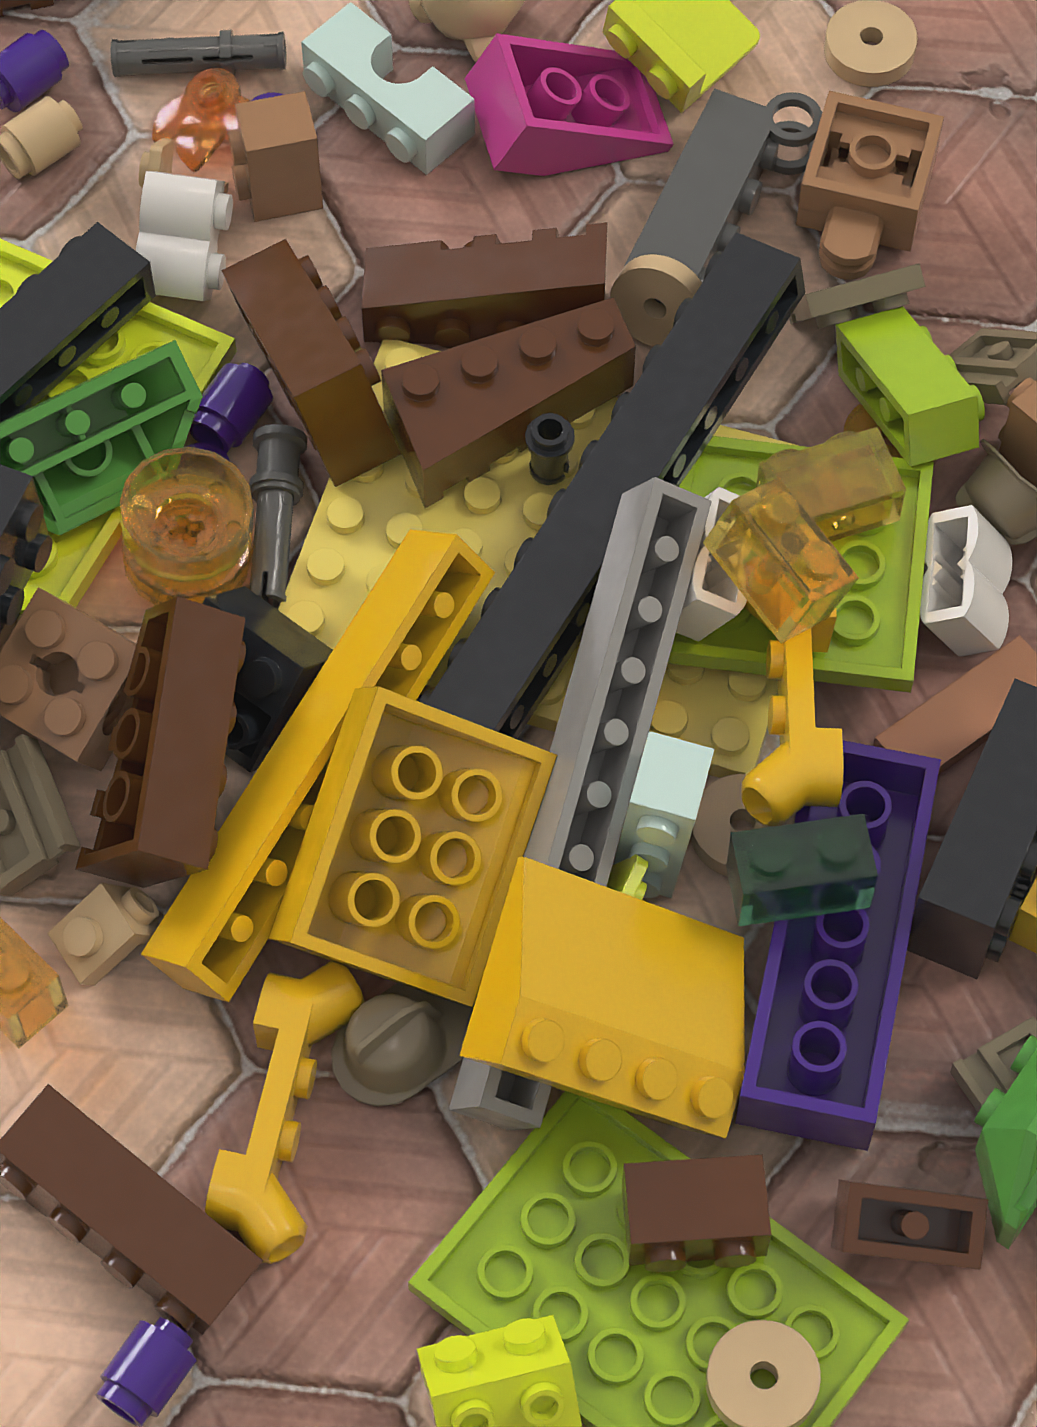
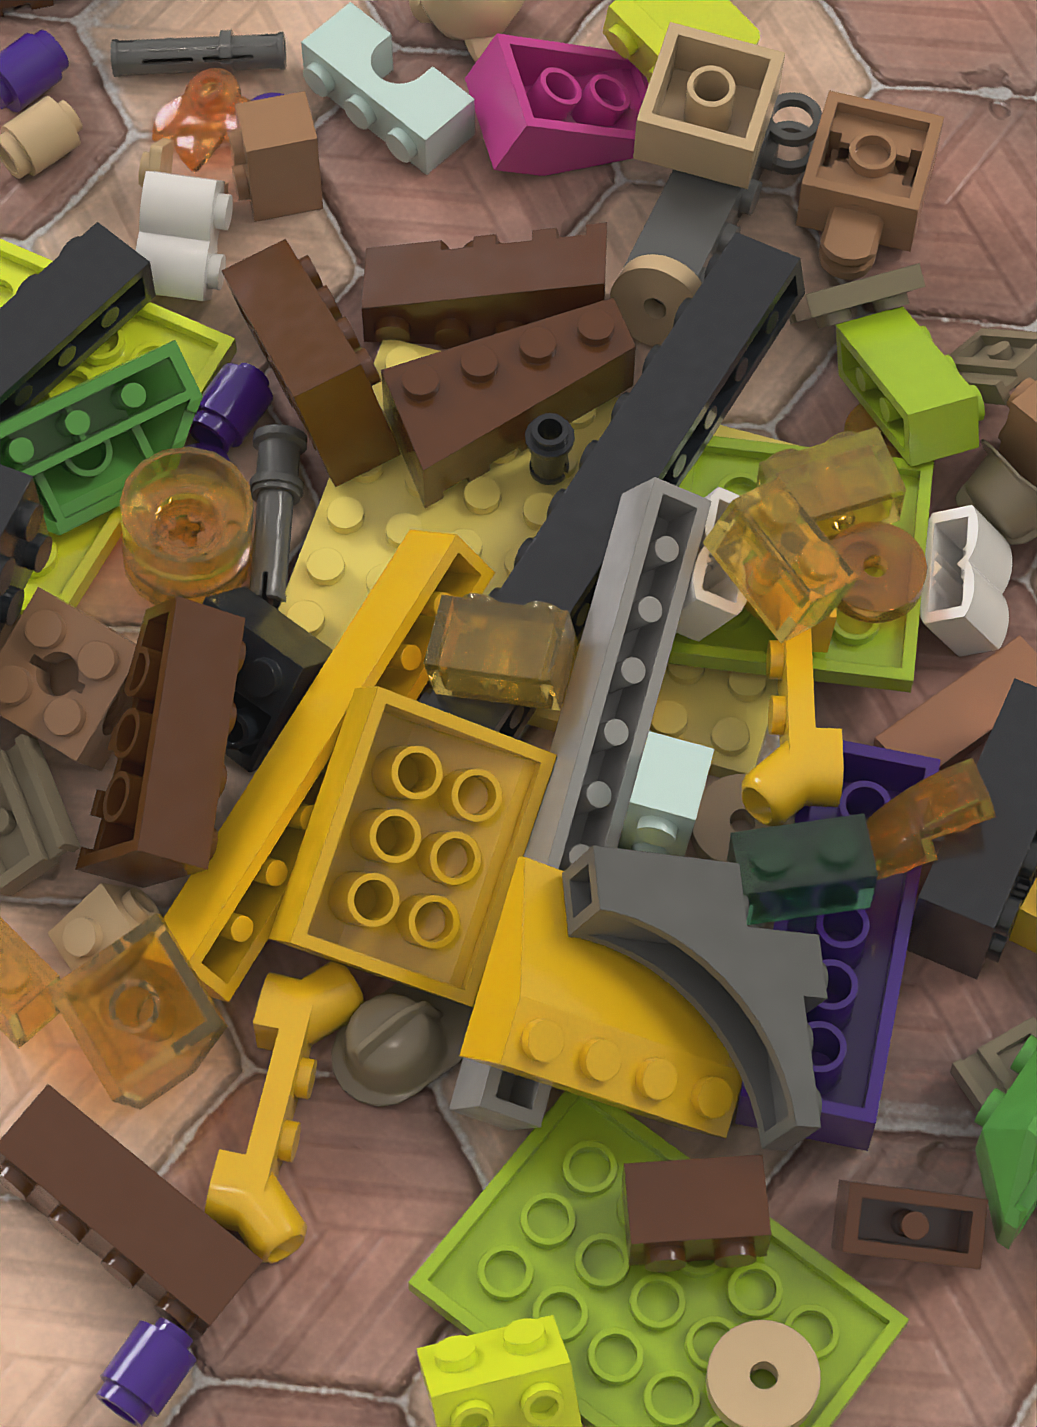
(140, 1014): none -> clear yellow slope
(501, 651): none -> clear yellow brick
(708, 105): none -> tan brick
(747, 982): none -> dark grey arch
(865, 63): tan piece -> none
(895, 554): none -> clear orange piece
(931, 808): none -> clear orange slope

